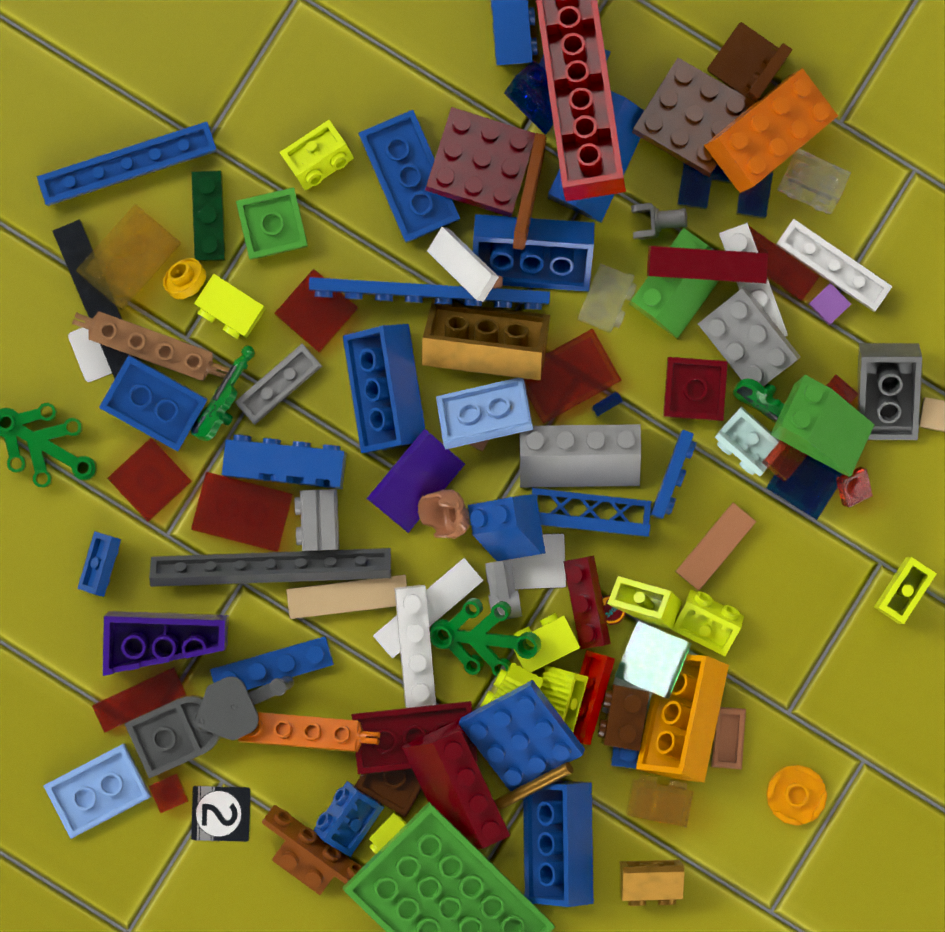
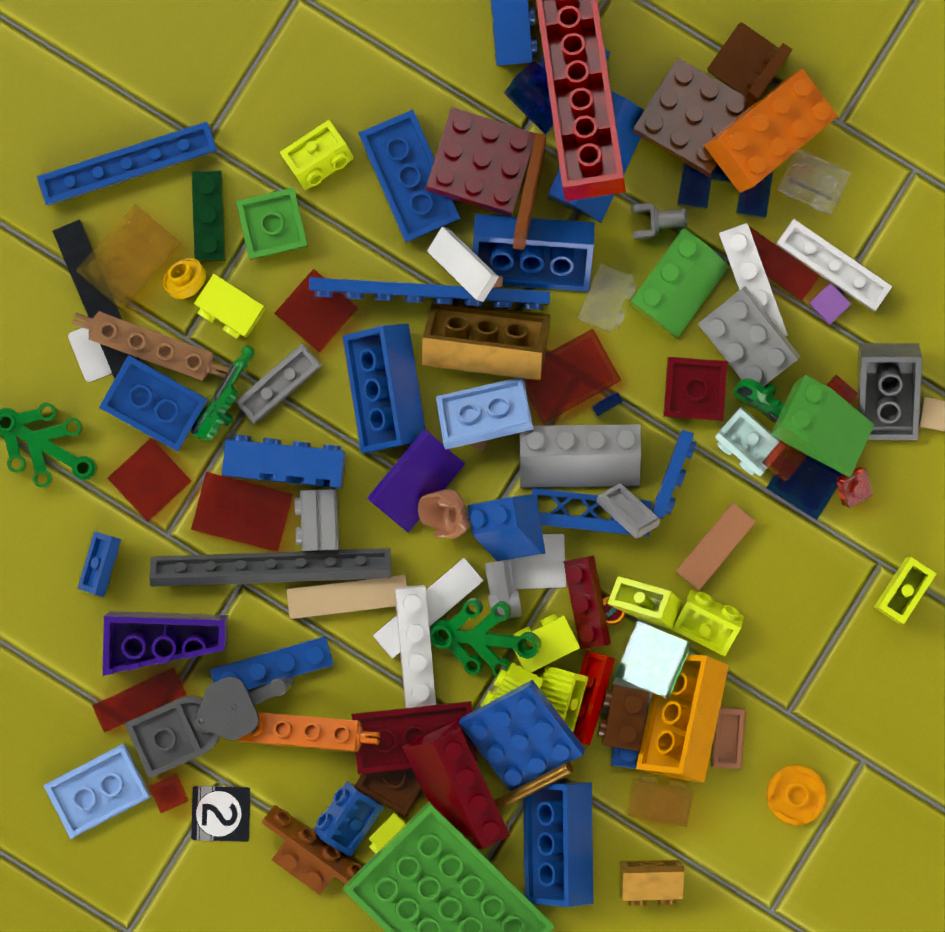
(628, 510): none -> light grey tile
(707, 264): dark red tile -> none

